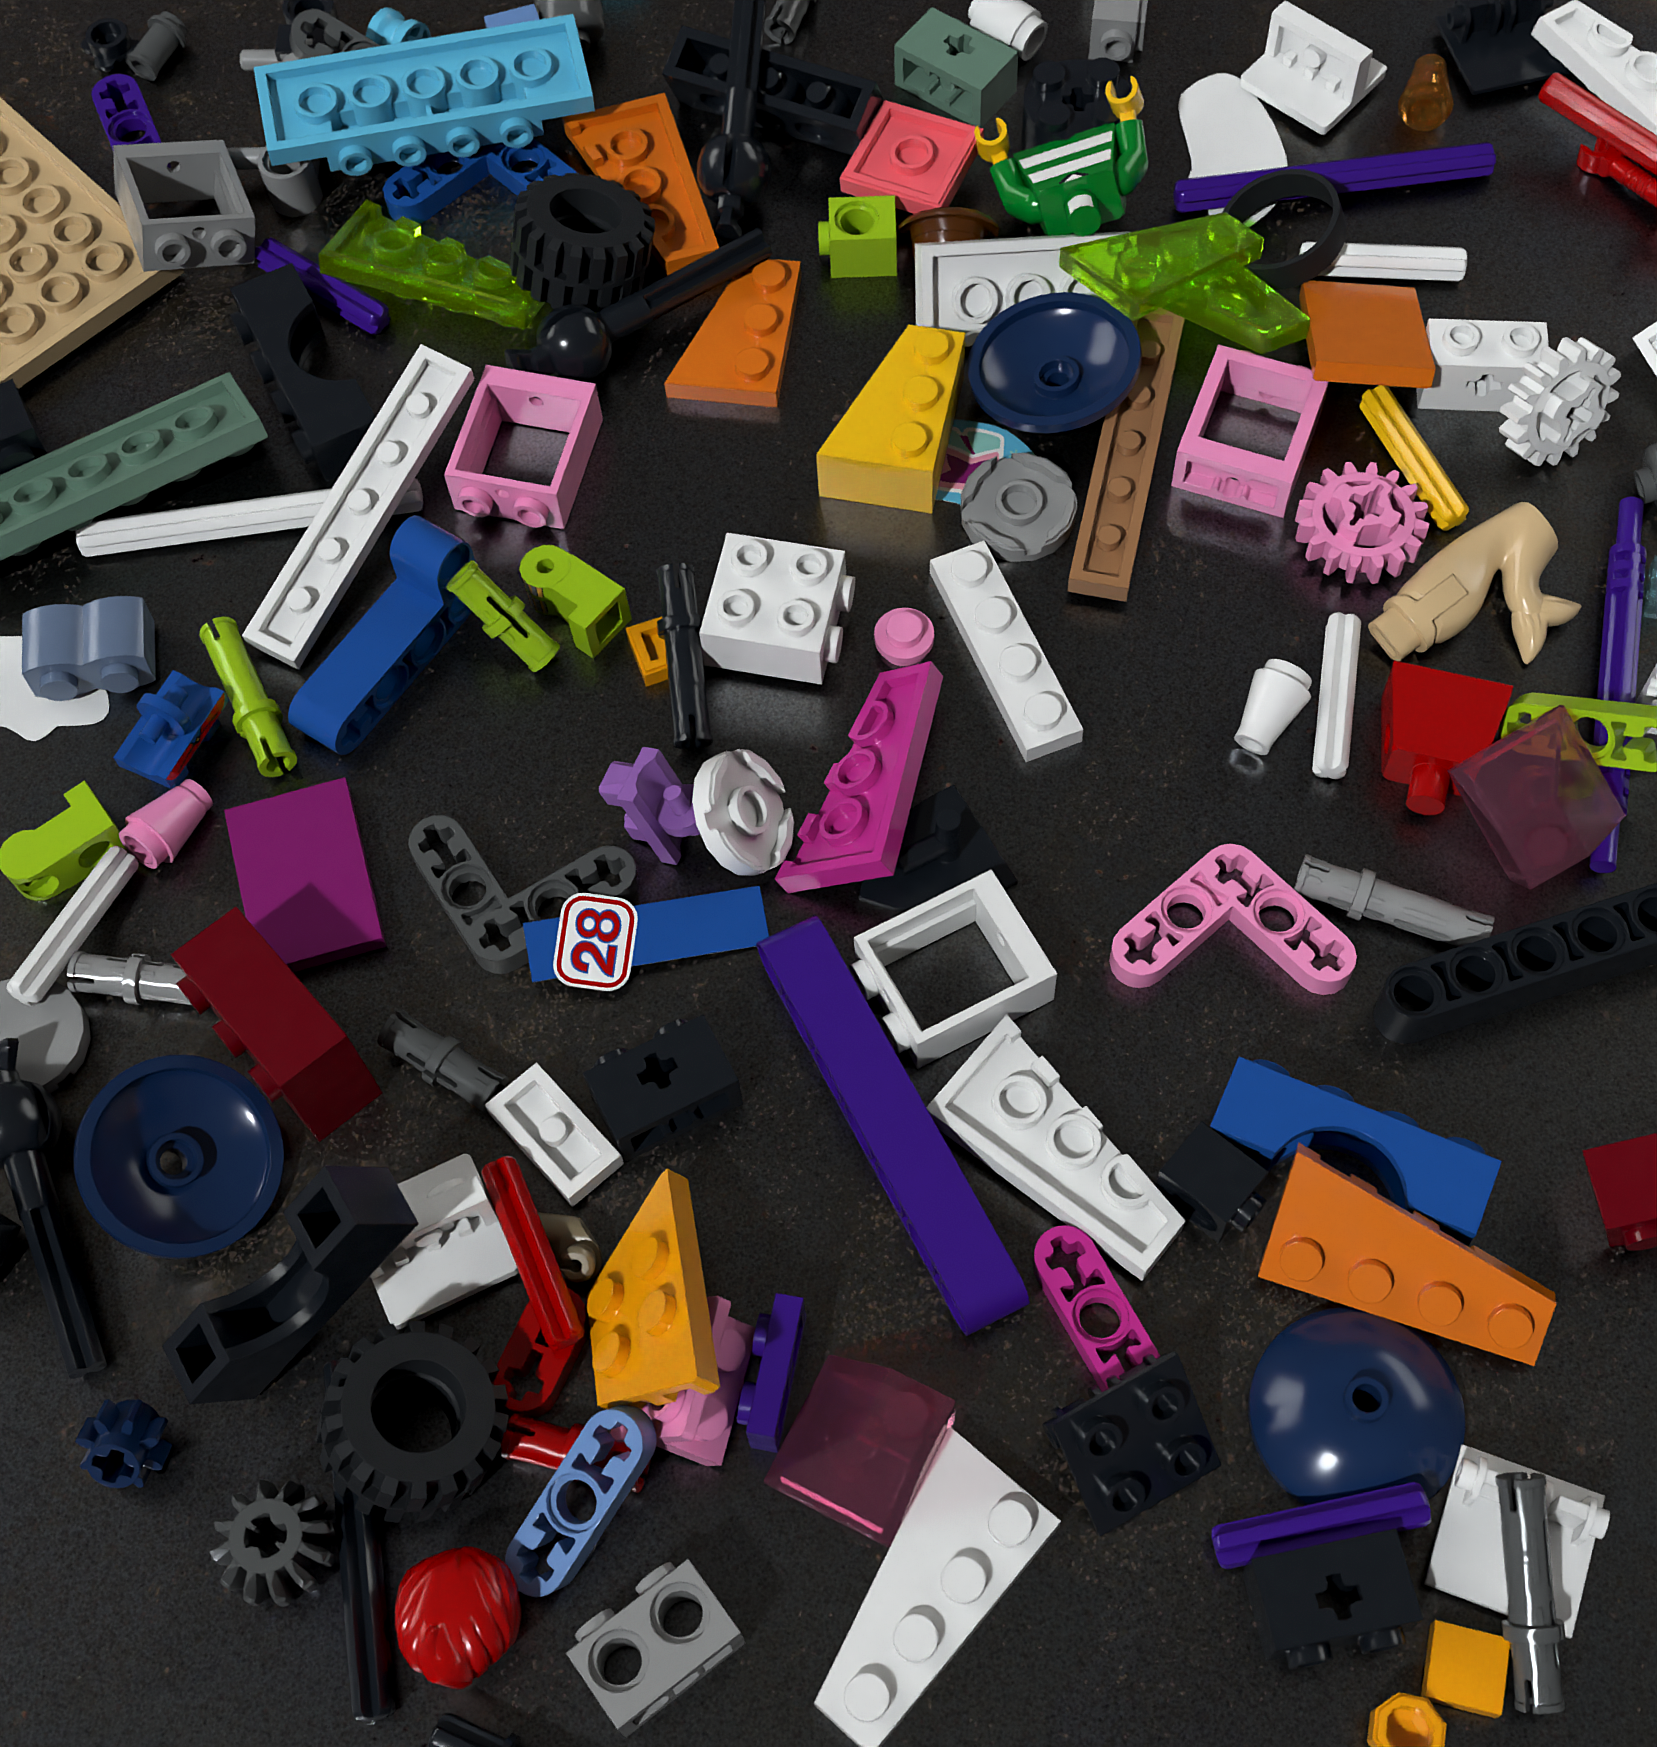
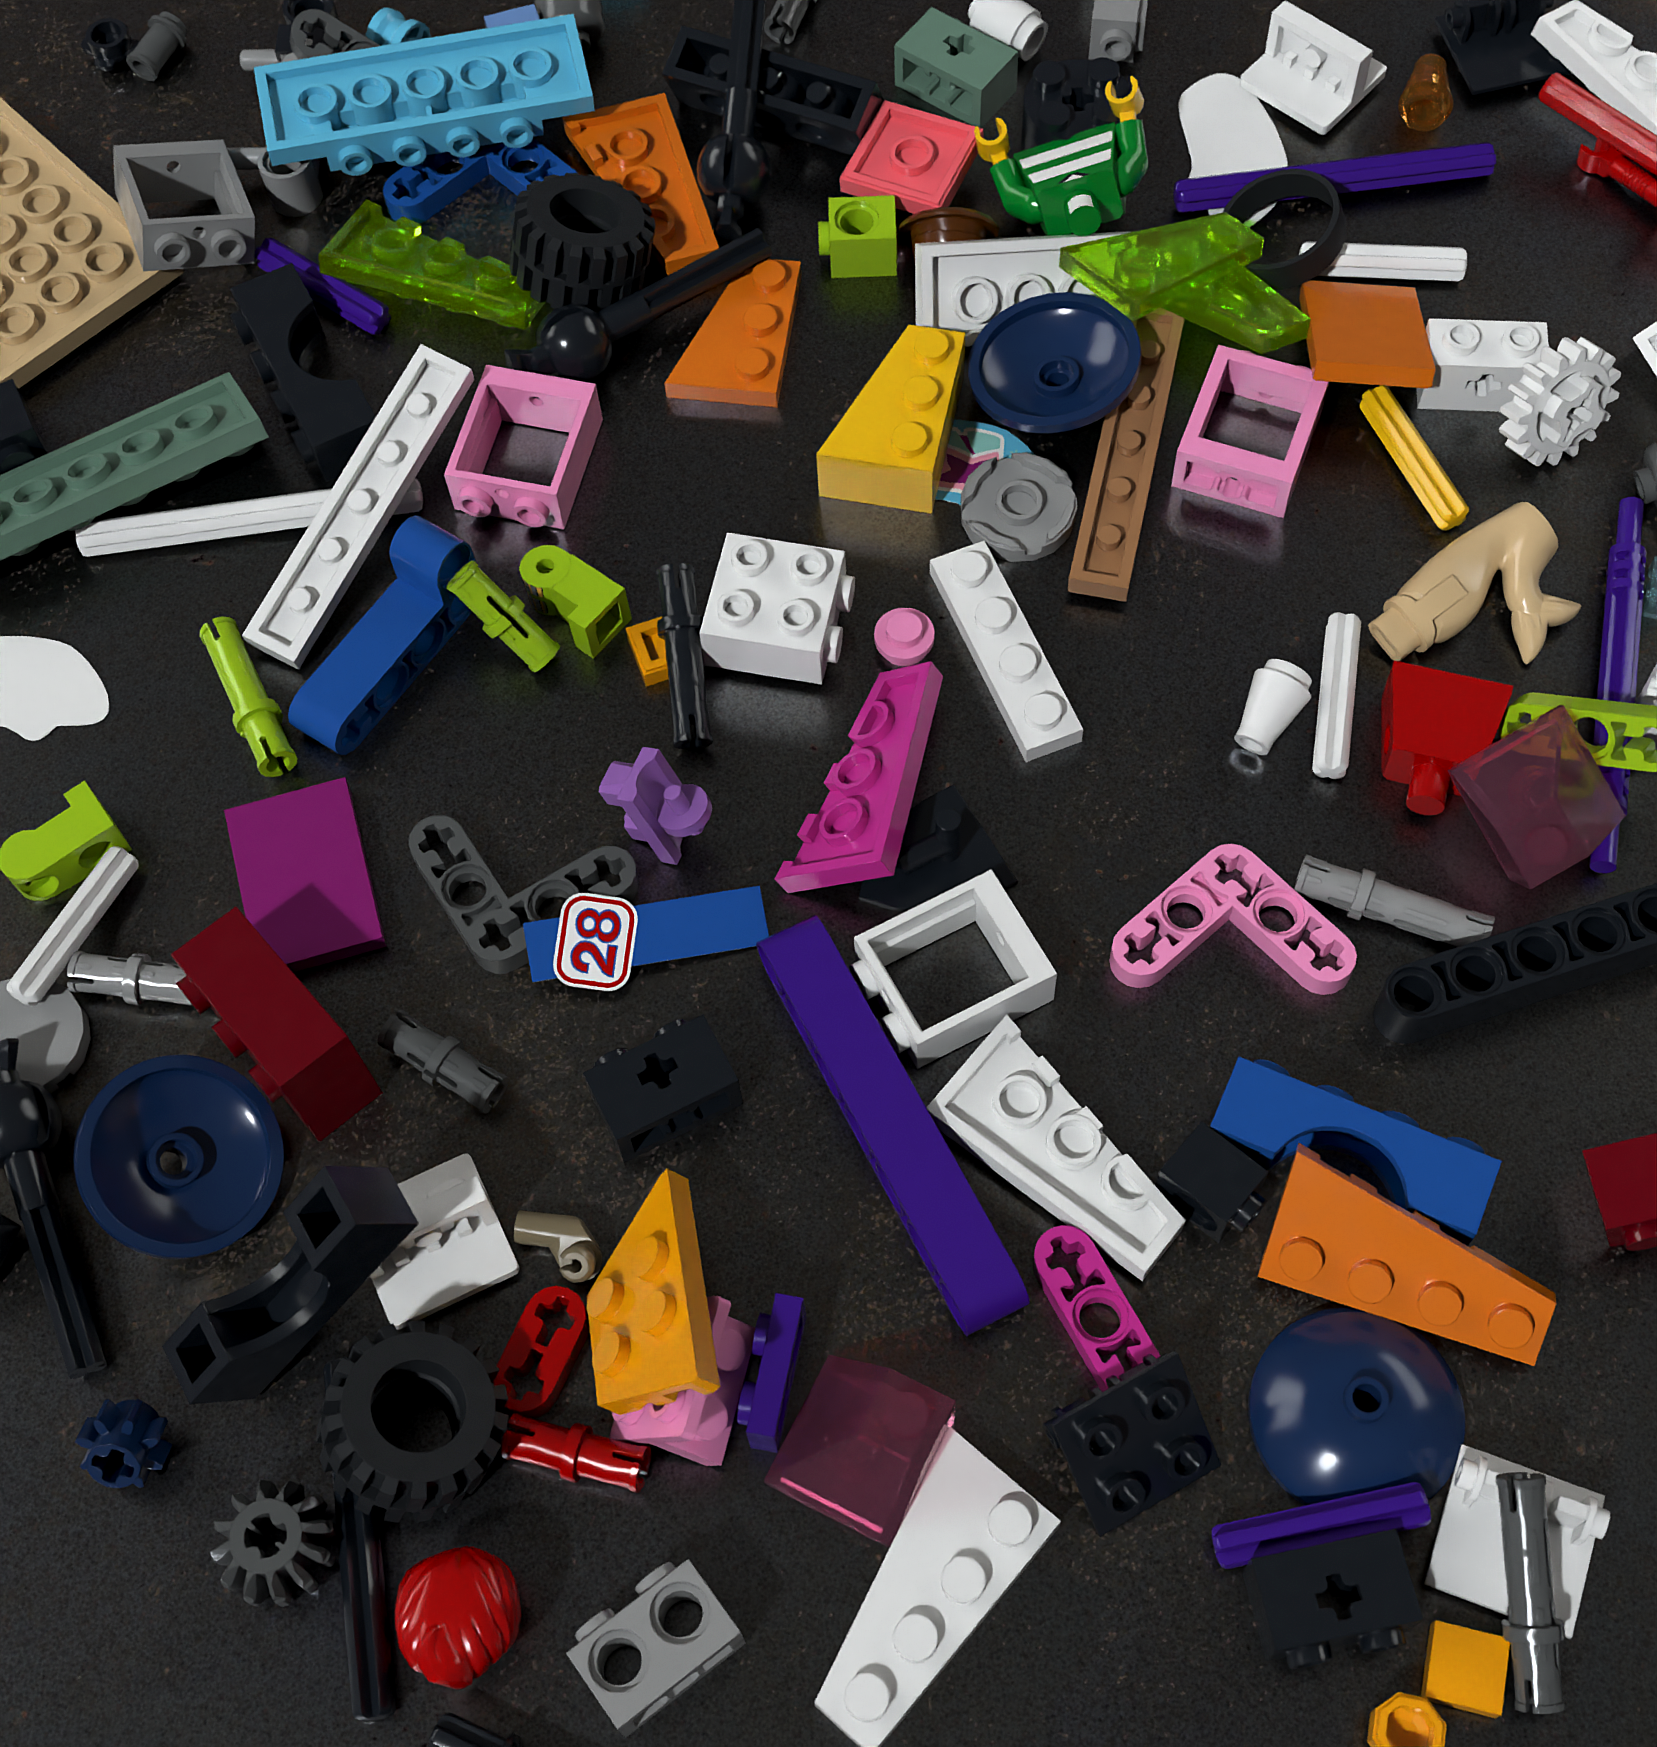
(88, 647): sand blue brick -> none
(136, 117): dark purple beam -> none
(165, 824): bright pink cone -> none
(171, 729): blue hips -> none
(532, 1253): red axle -> none
(552, 1514): medium blue beam -> none
(554, 1134): white plate -> none
(742, 812): white tile -> none
(1361, 522): bright pink gear -> none

